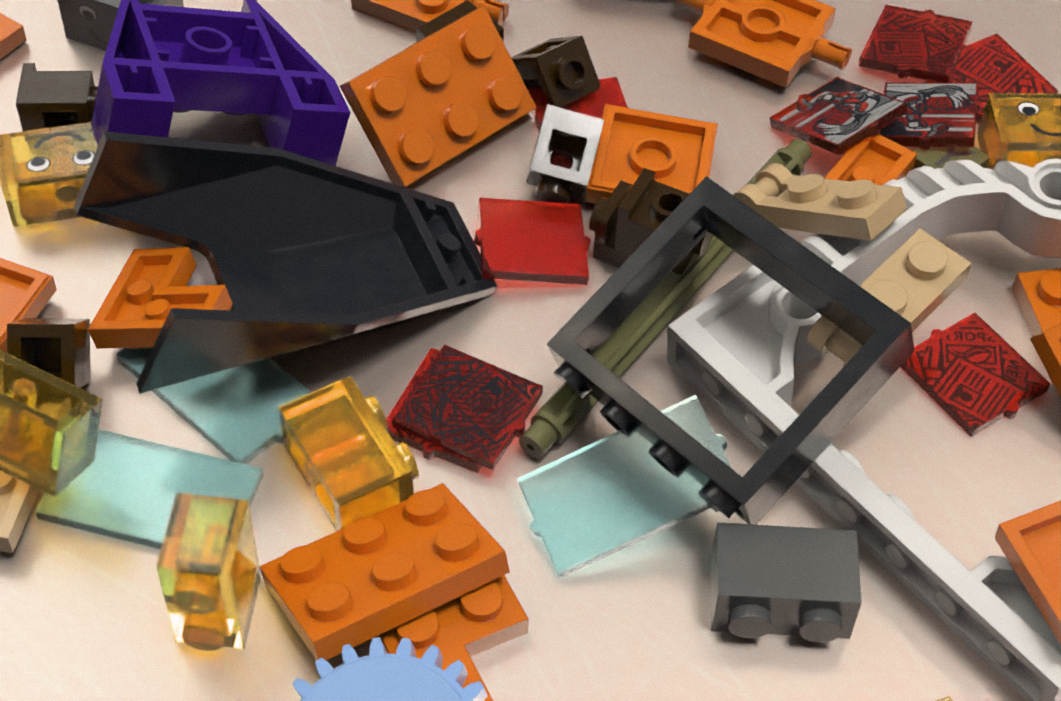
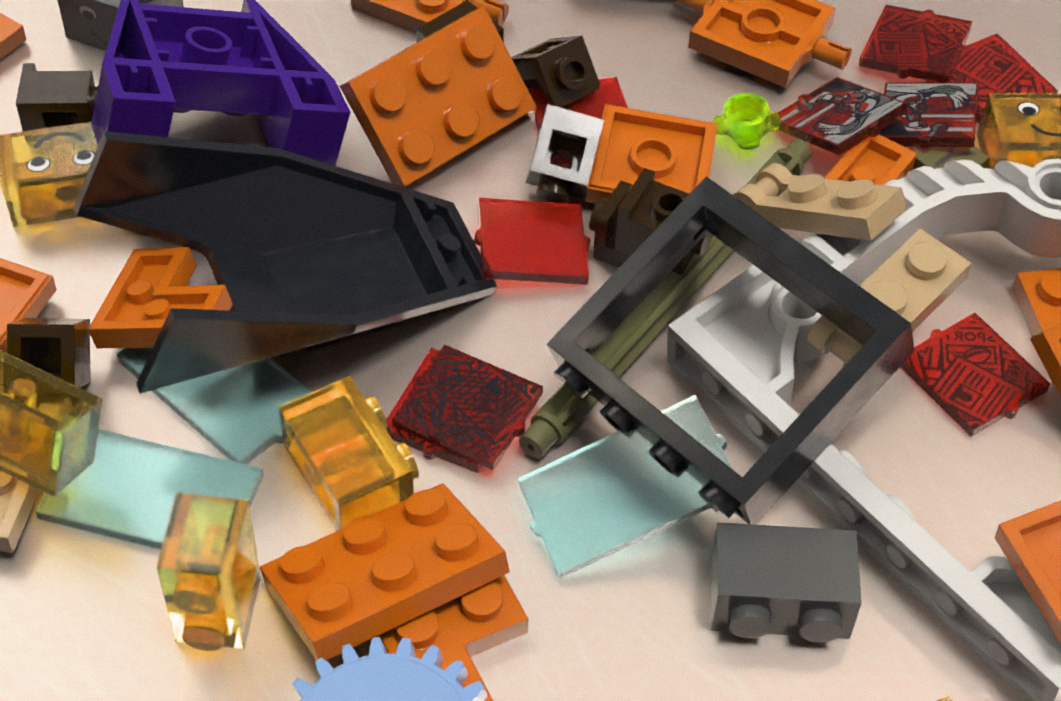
(747, 120): none -> clear neon green plate

